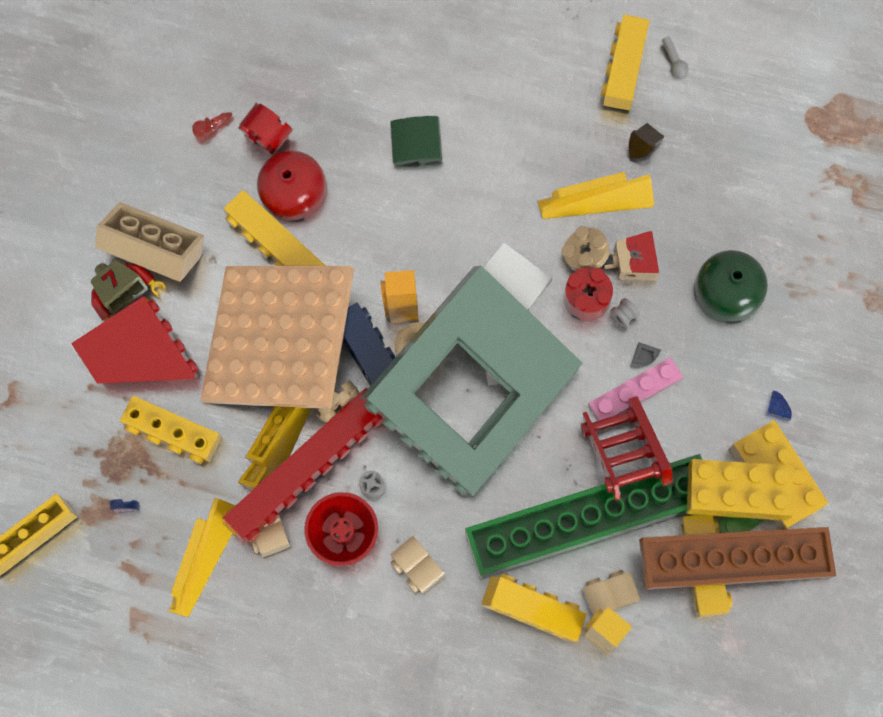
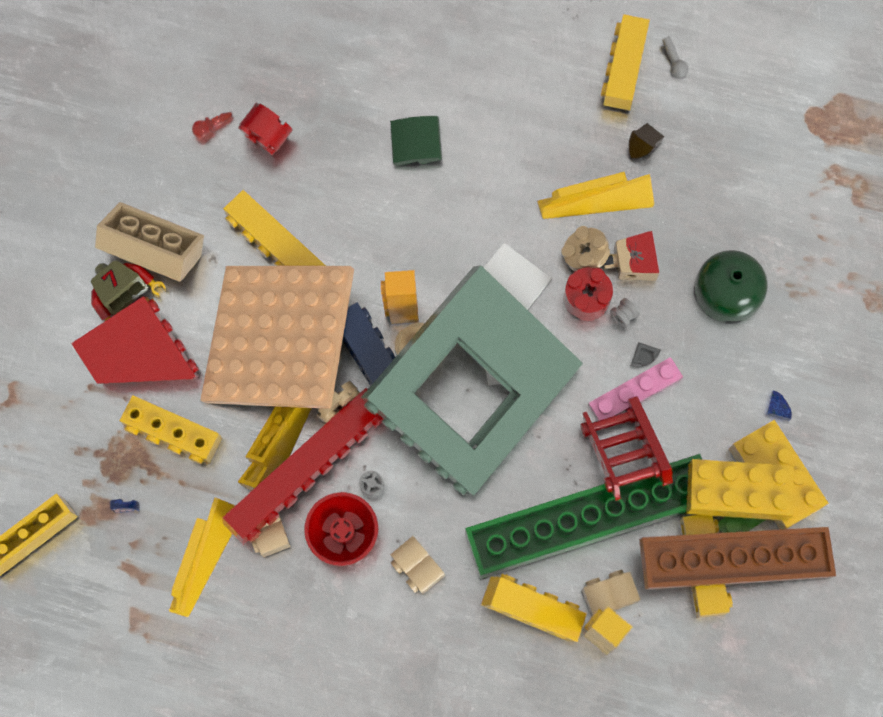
(291, 185): red cylinder -> none

